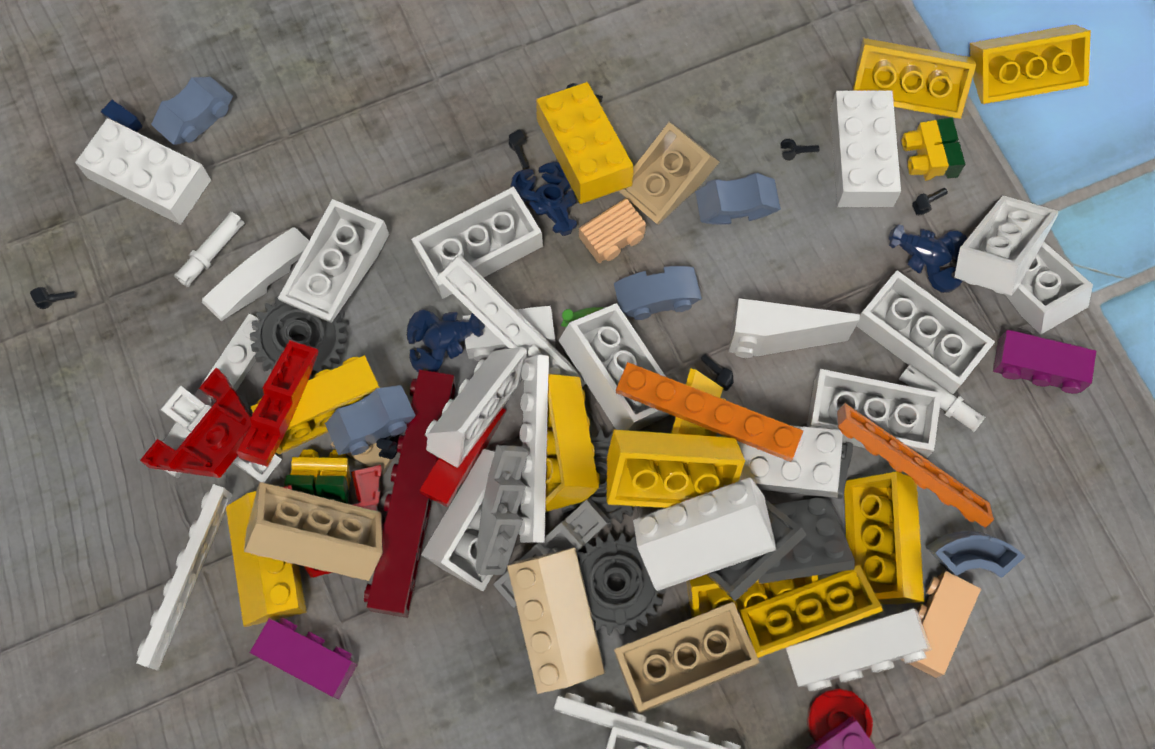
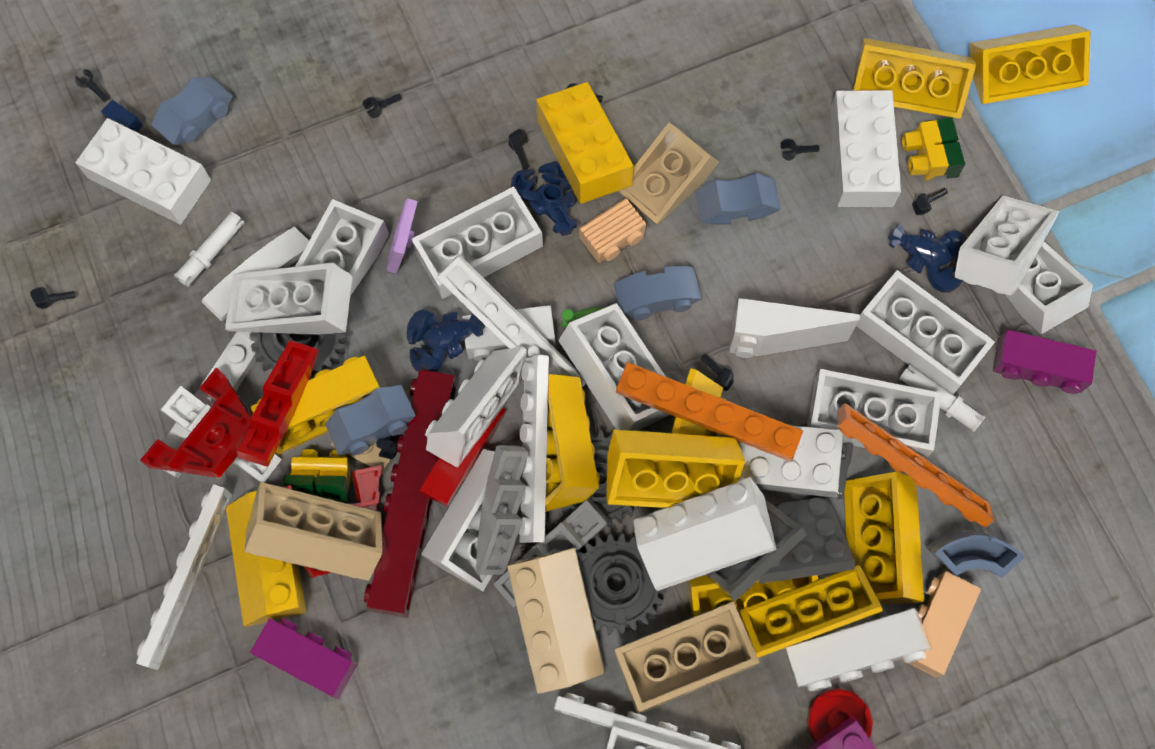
(91, 85): none -> black hand
(290, 300): none -> white slope
(379, 105): none -> black hand
(402, 236): none -> lavender plate

